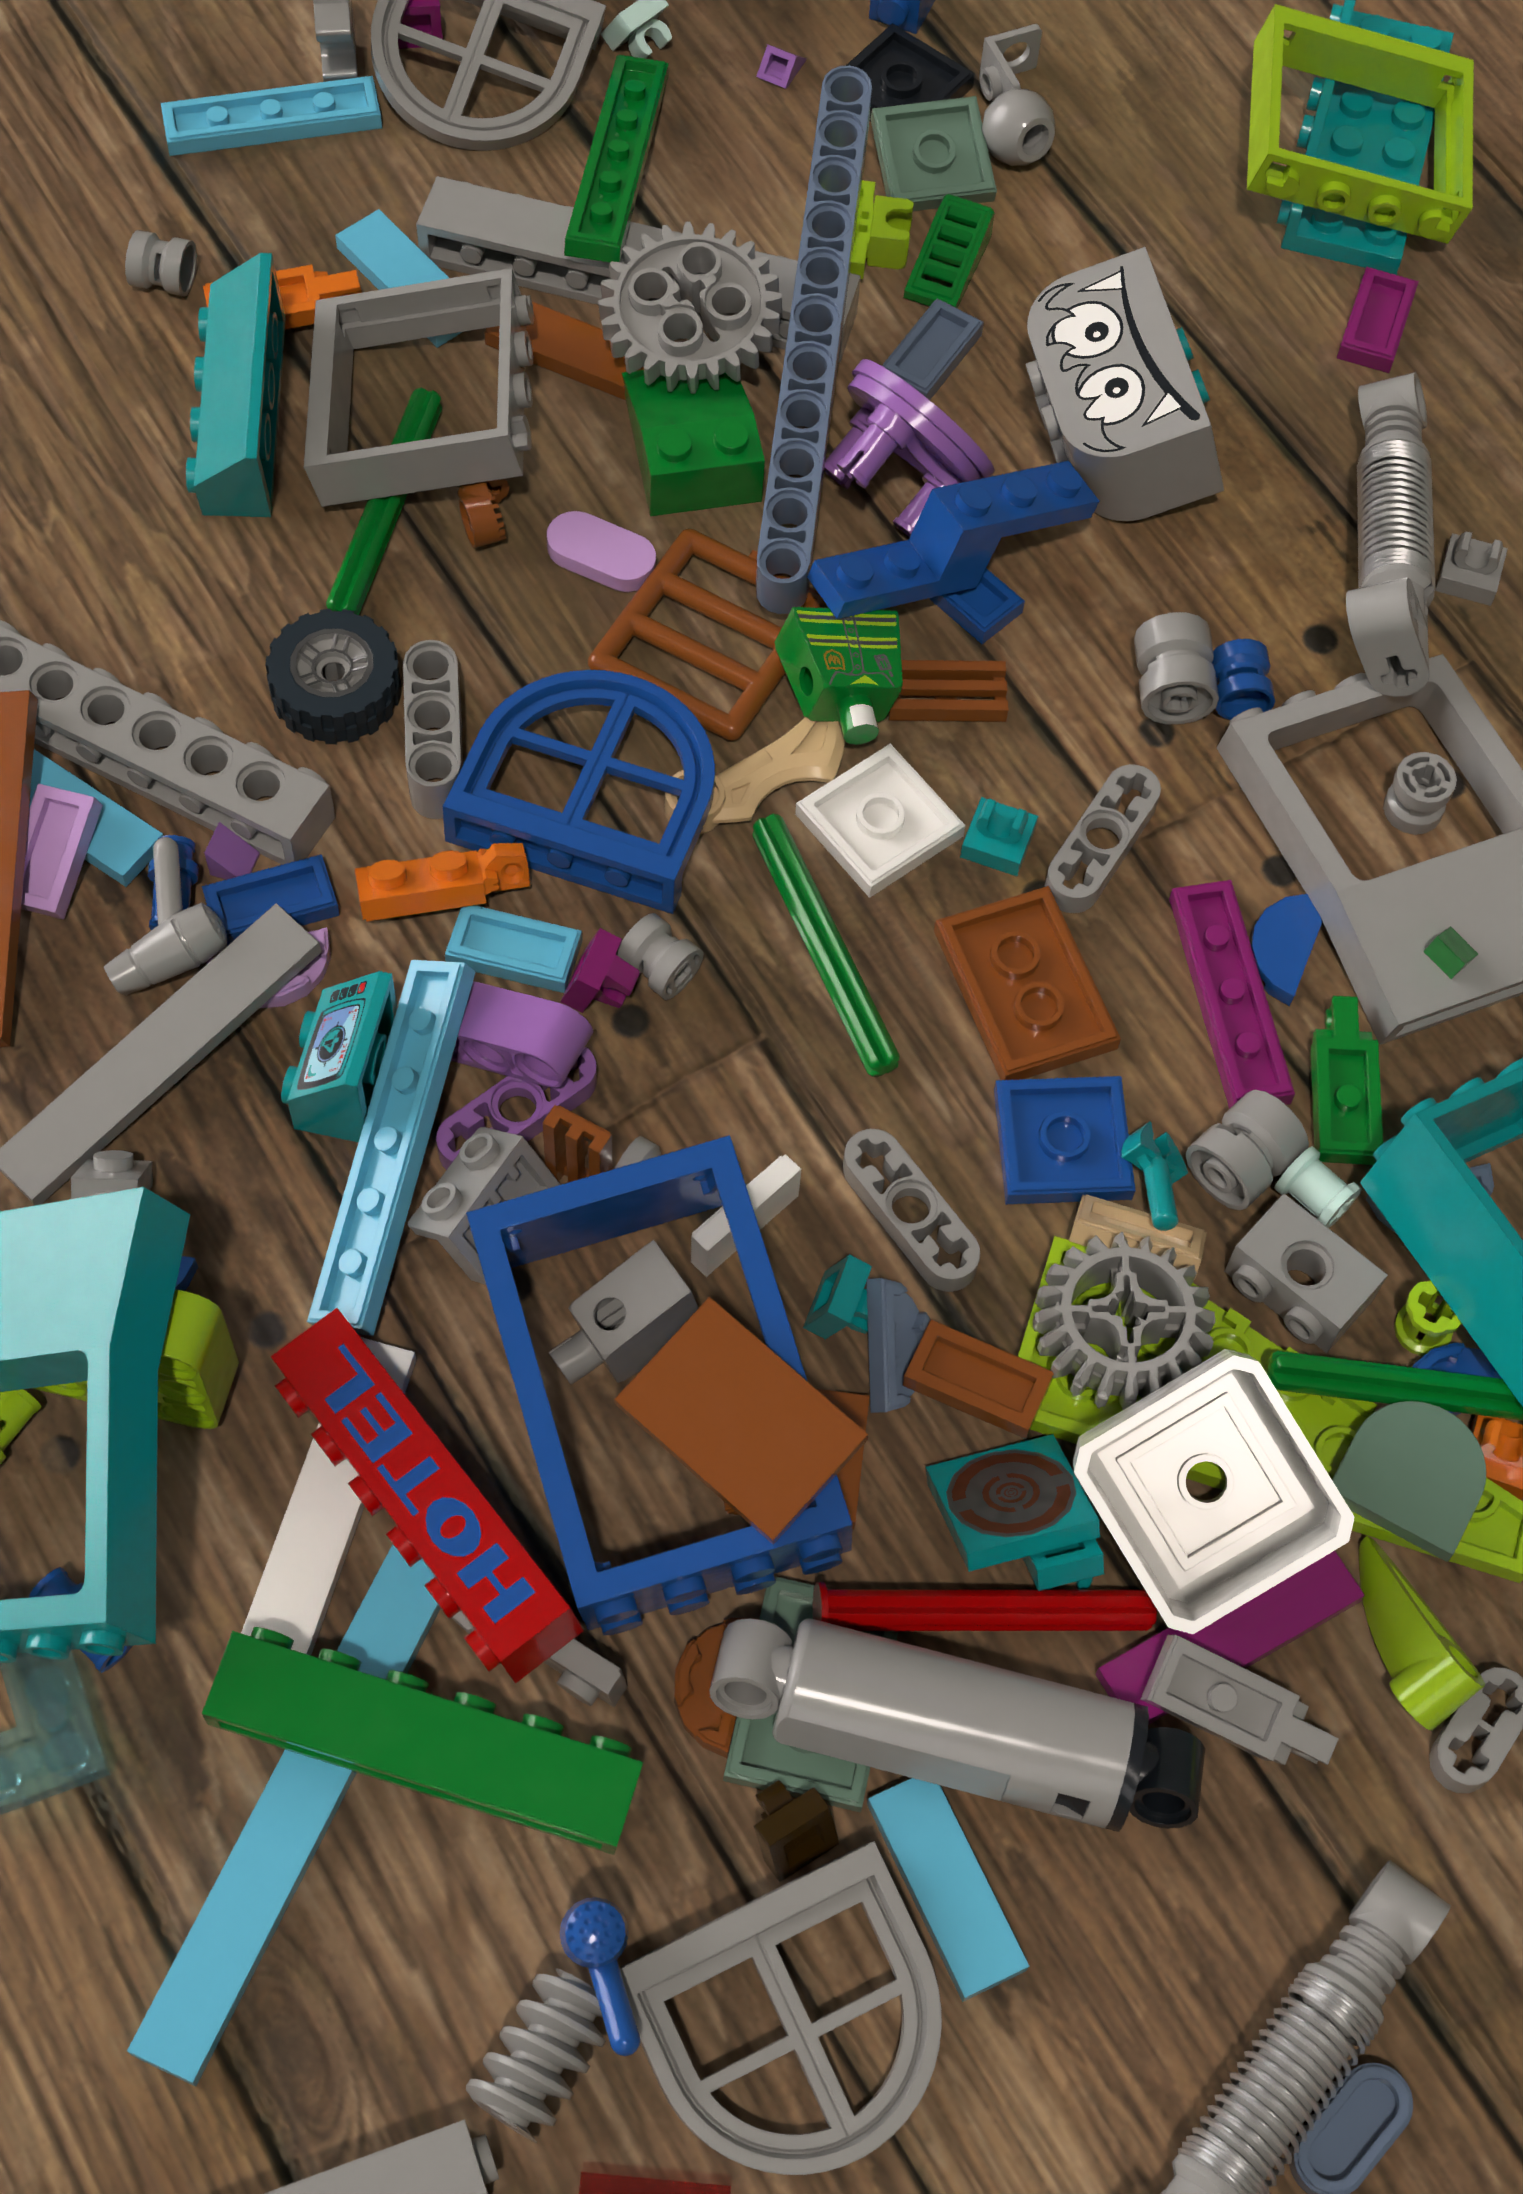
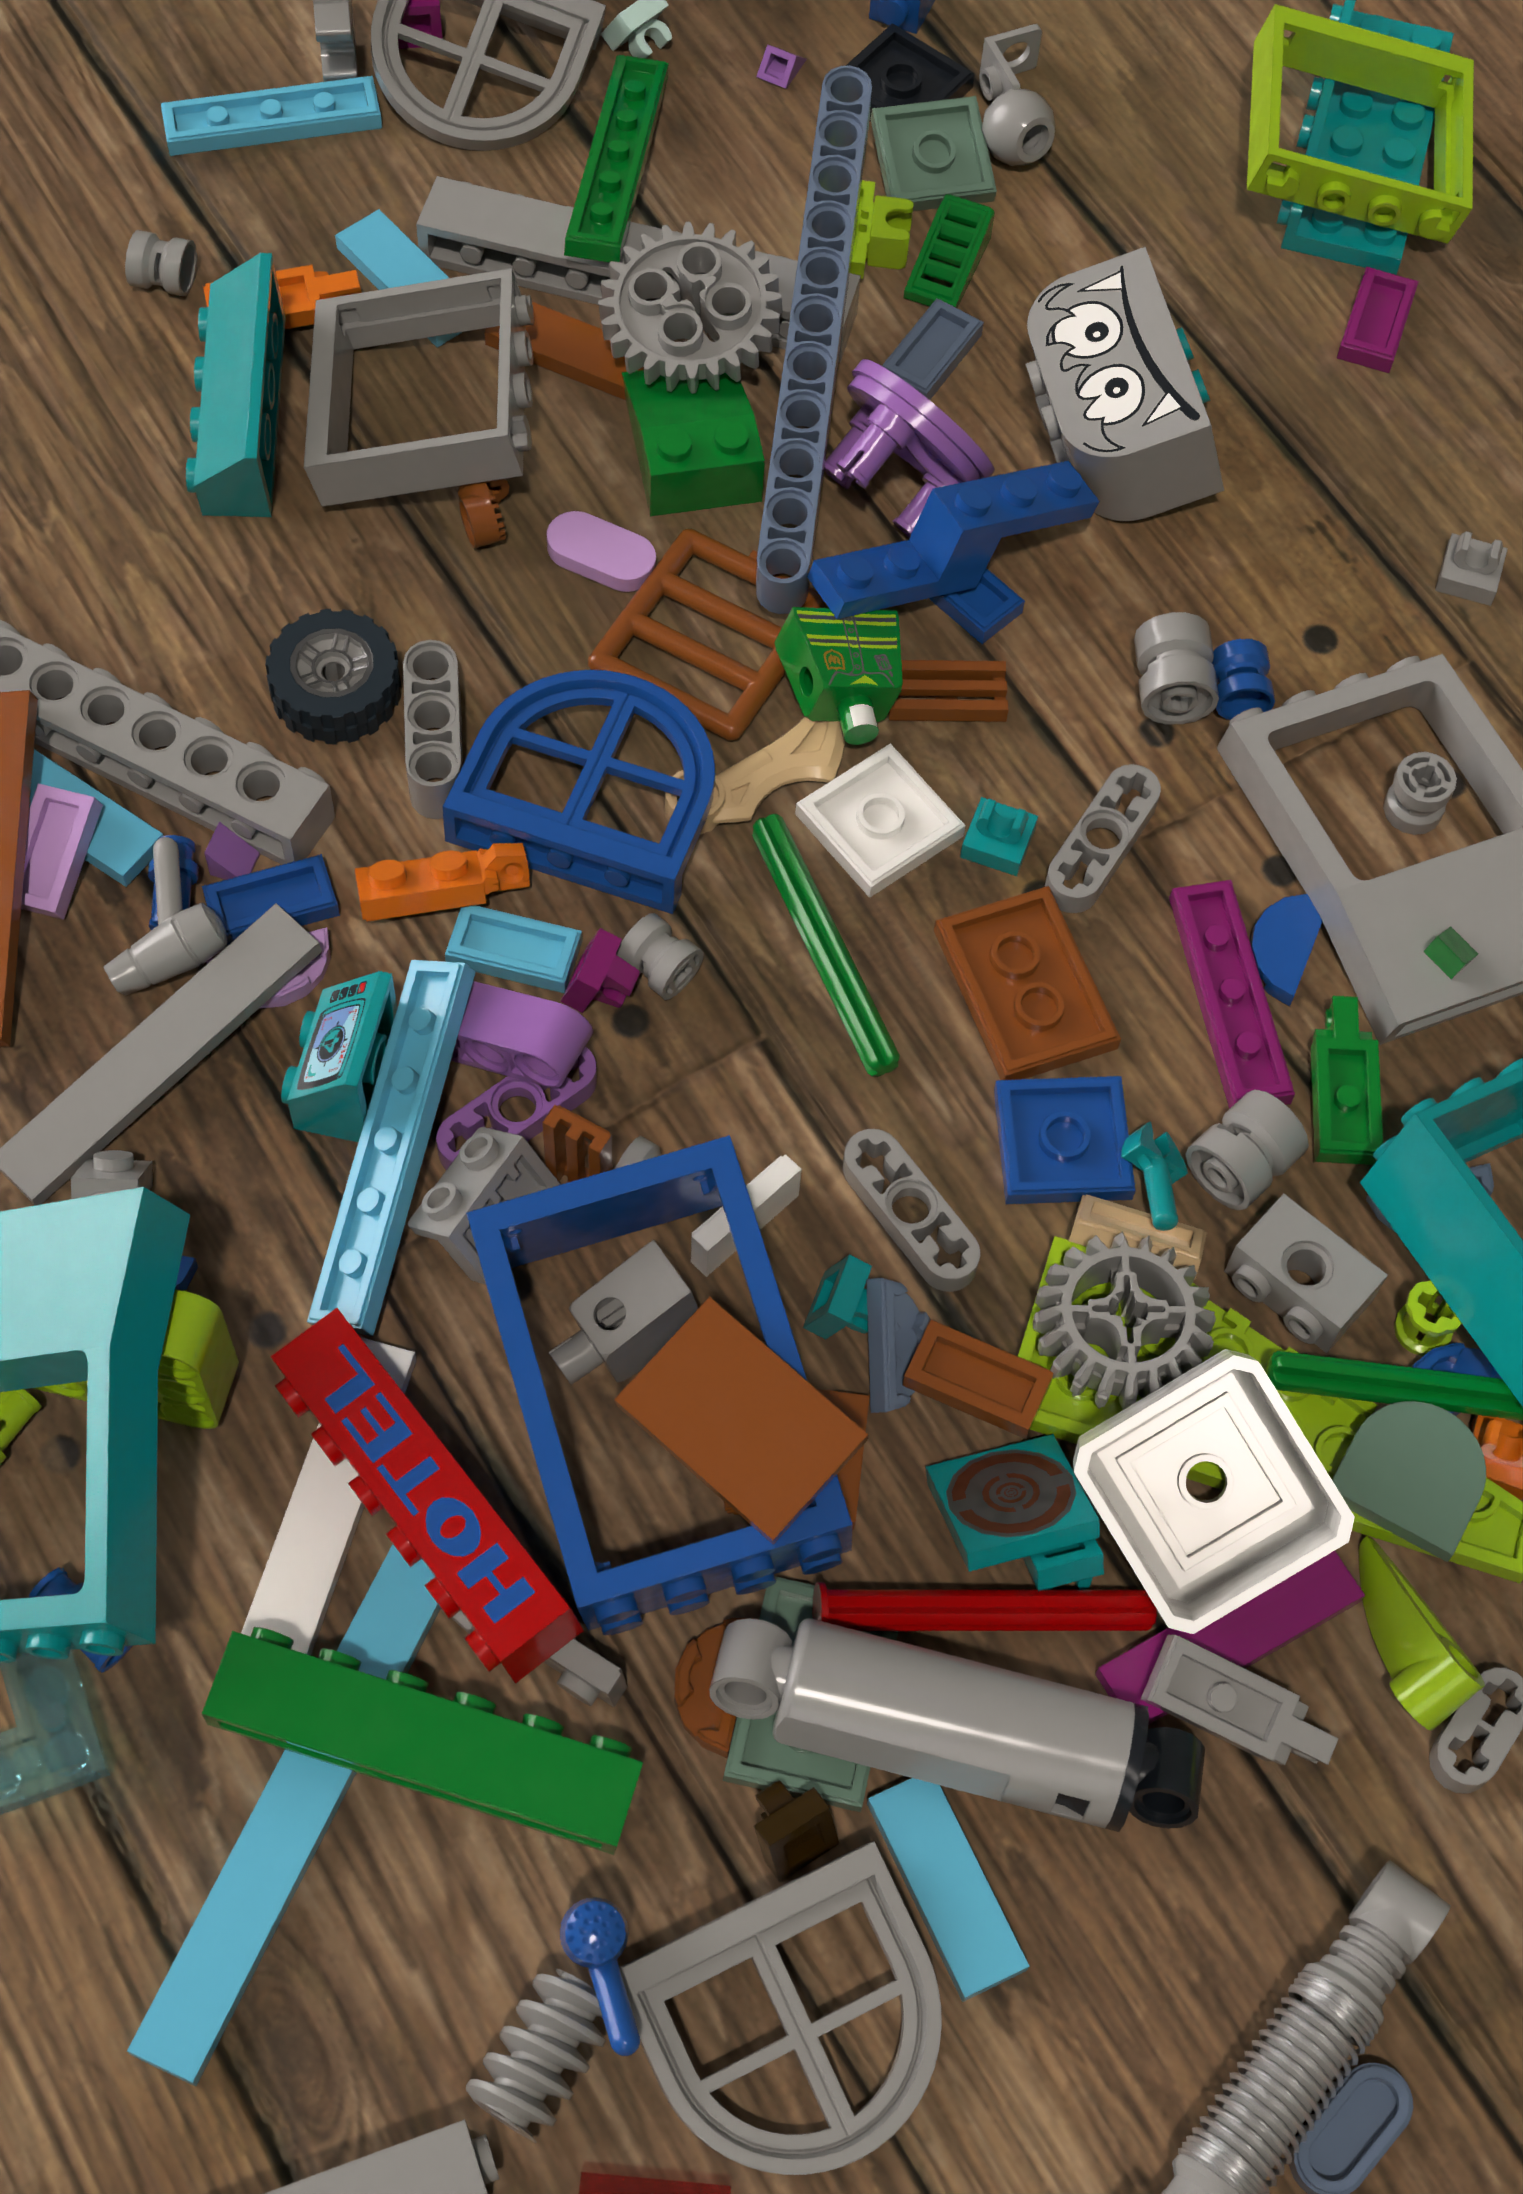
(381, 513): green axle -> none
(1317, 1187): light aqua bush -> none
(1394, 538): light grey piece -> none

